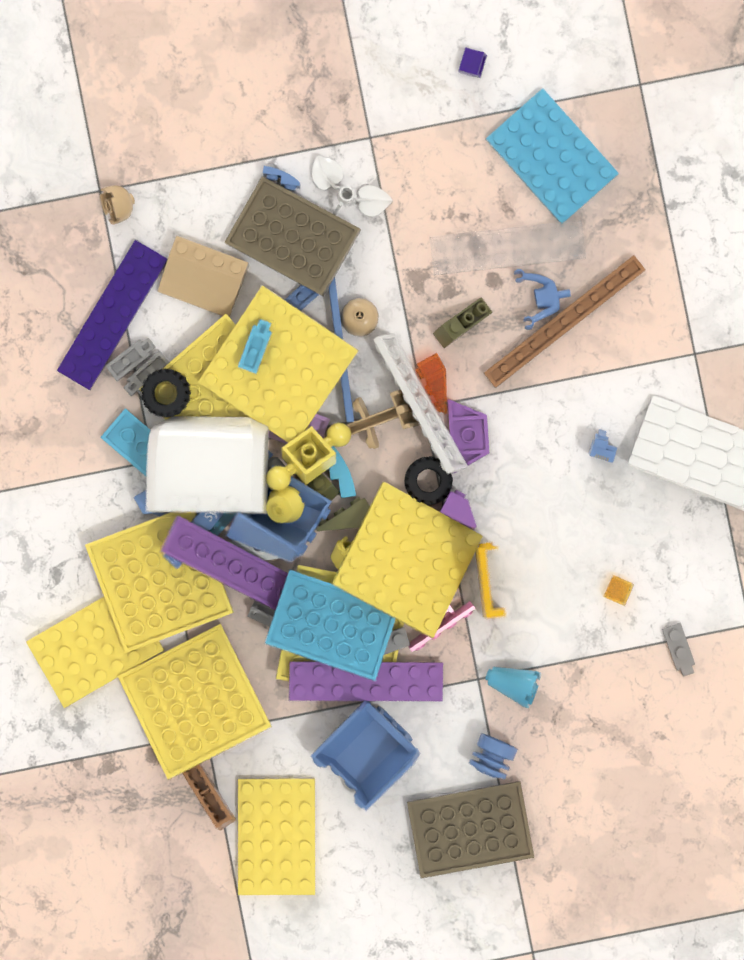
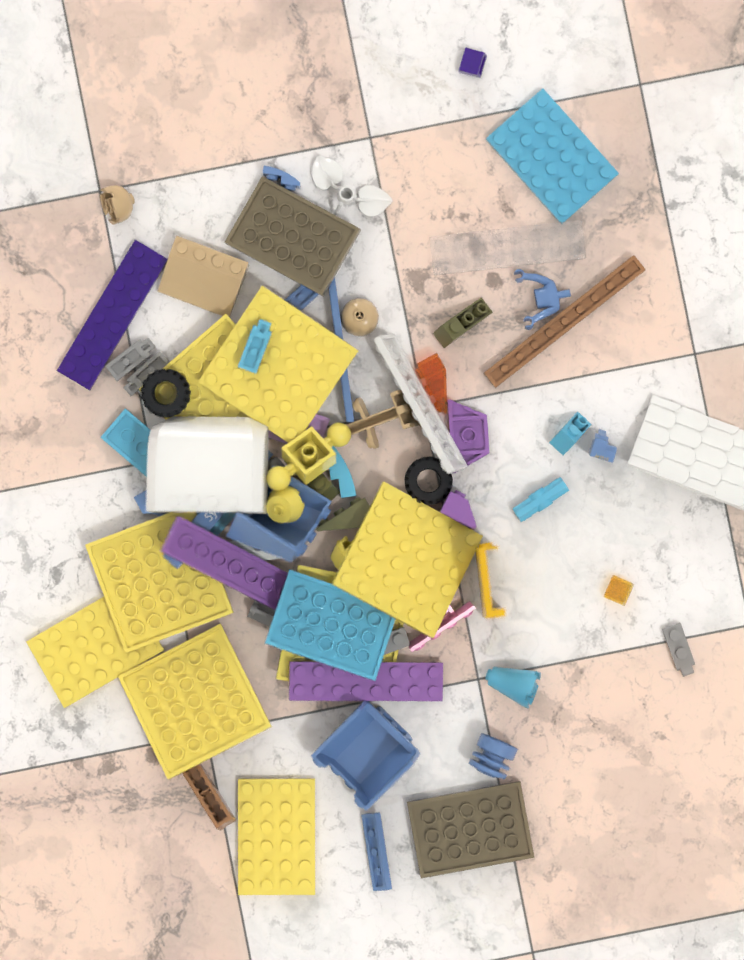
(376, 851): none -> medium blue plate
(540, 499): none -> medium azure piece
(570, 433): none -> medium azure slope

